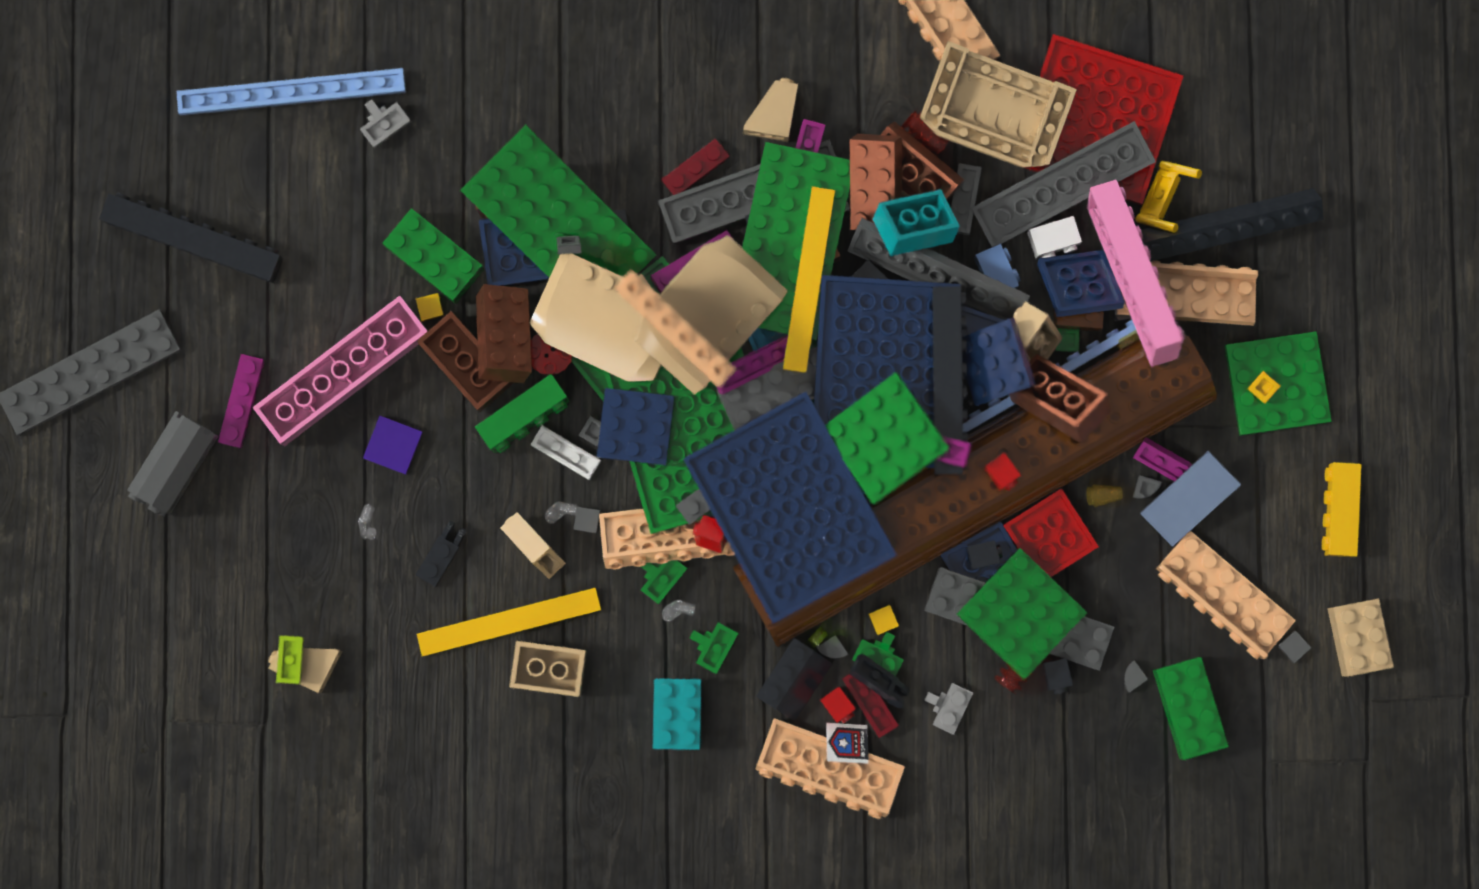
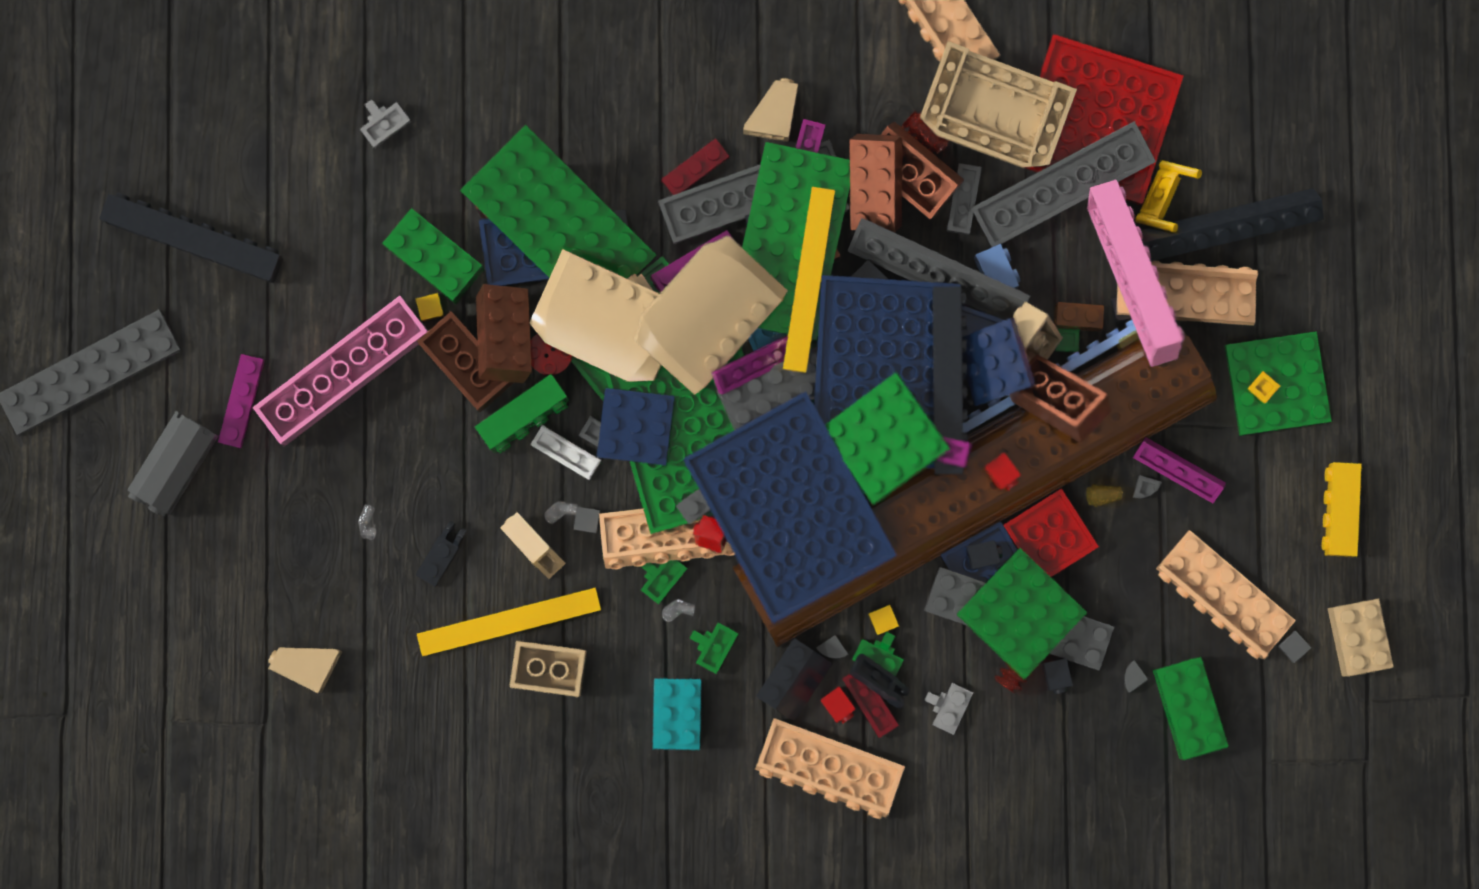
(290, 659): lime plate -> none
(291, 91): light blue plate -> none
(393, 445): dark purple tile -> none
(568, 245): dark grey tile -> none
(674, 328): light nougat bracket -> none
(816, 638): clear neon green tile -> none
(847, 743): sticker -> none
(916, 222): teal brick -> none
(1055, 237): white brick -> none
(1080, 283): dark blue plate -> none
(1190, 498): sand blue tile -> none

